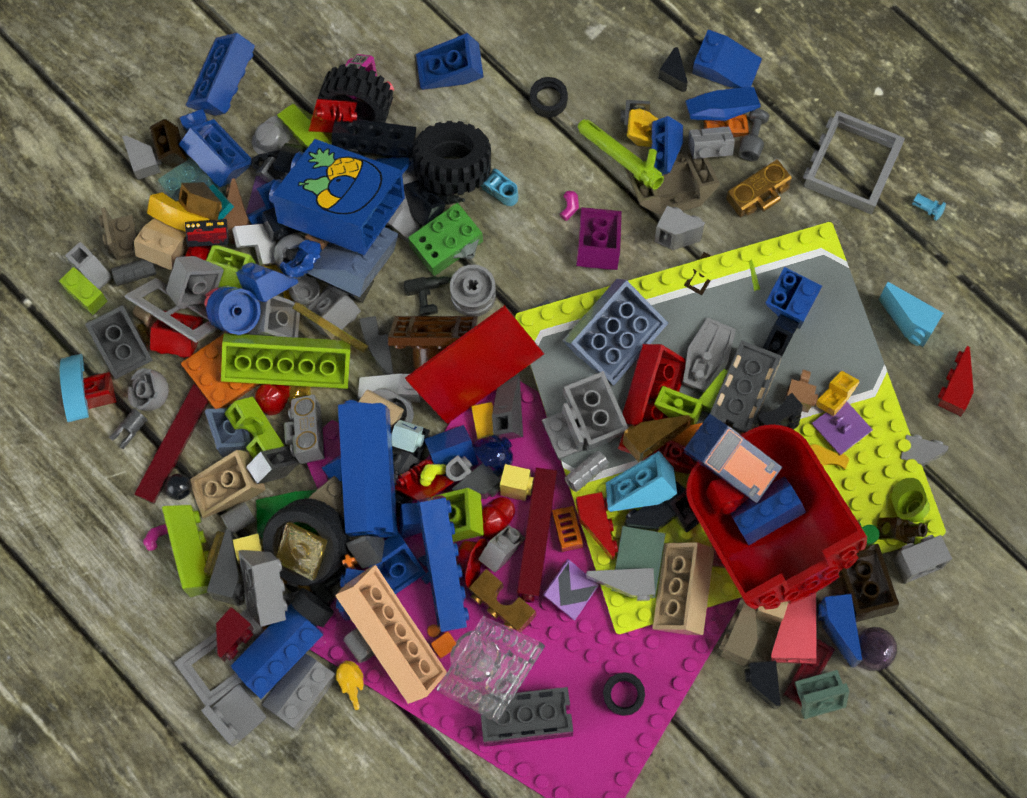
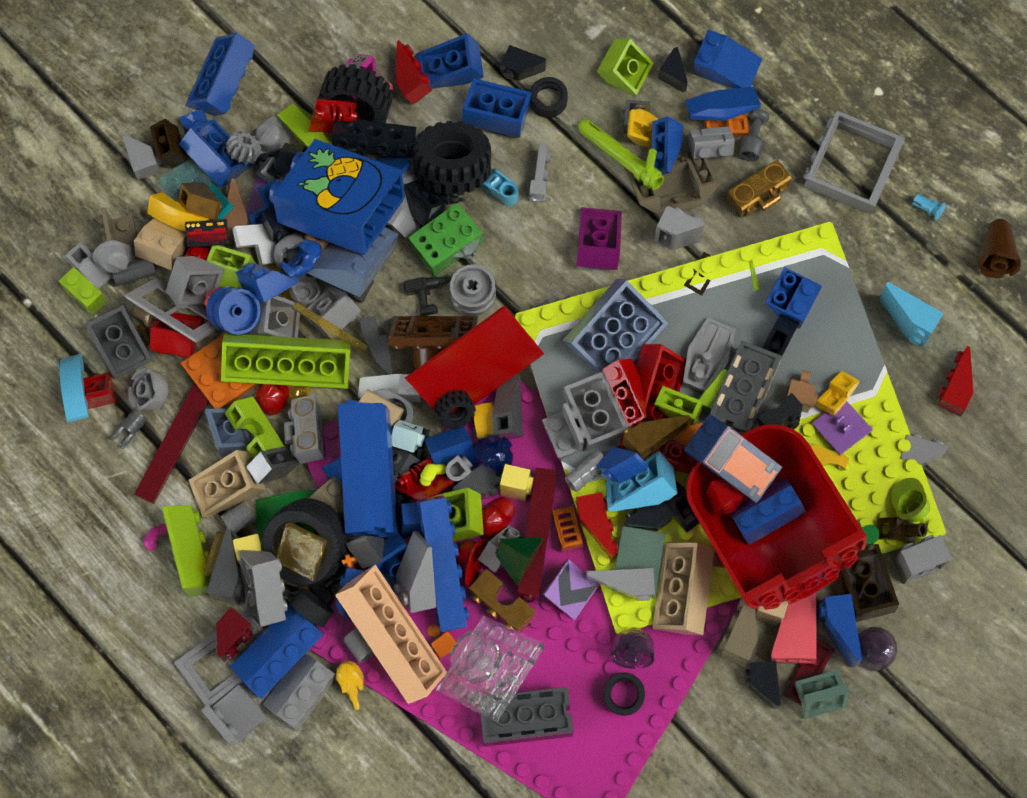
(113, 256): none -> light grey piece
(178, 486): black piece -> none
(243, 147): none -> light grey gear
(409, 76): none -> red slope
(416, 576): none -> light grey slope
(458, 417): none -> black tyre
(496, 107): none -> blue slope
(517, 555): none -> dark green slope
(521, 64): none -> black slope
(539, 186): none -> light grey plate
(572, 205): dark pink arm -> none
(621, 465): none -> blue slope
(625, 66): none -> lime slope
(627, 389): none -> red slope
(633, 648): none -> clear purple cylinder
(999, 251): none -> reddish brown cone

